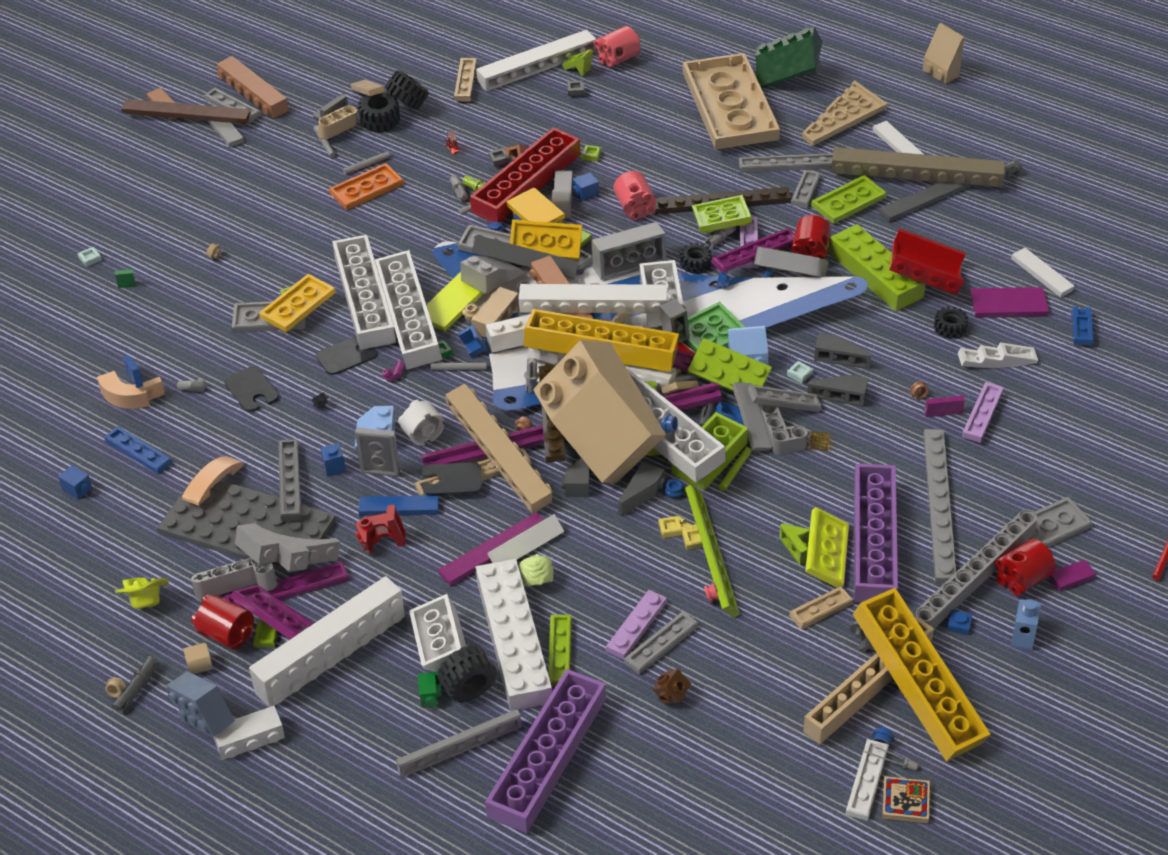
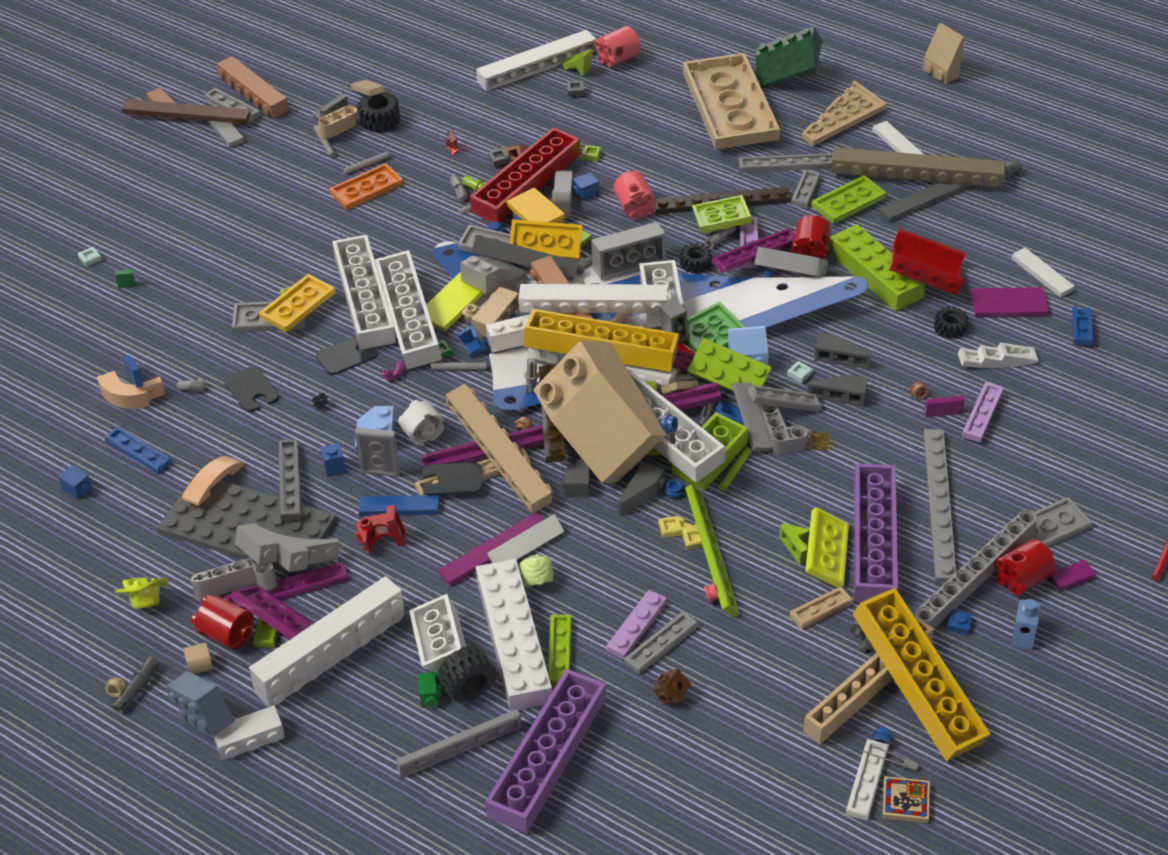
(213, 251): tan plate -> none
(407, 89): black tyre -> none
(465, 79): tan plate -> none
(723, 280): blue plate -> none

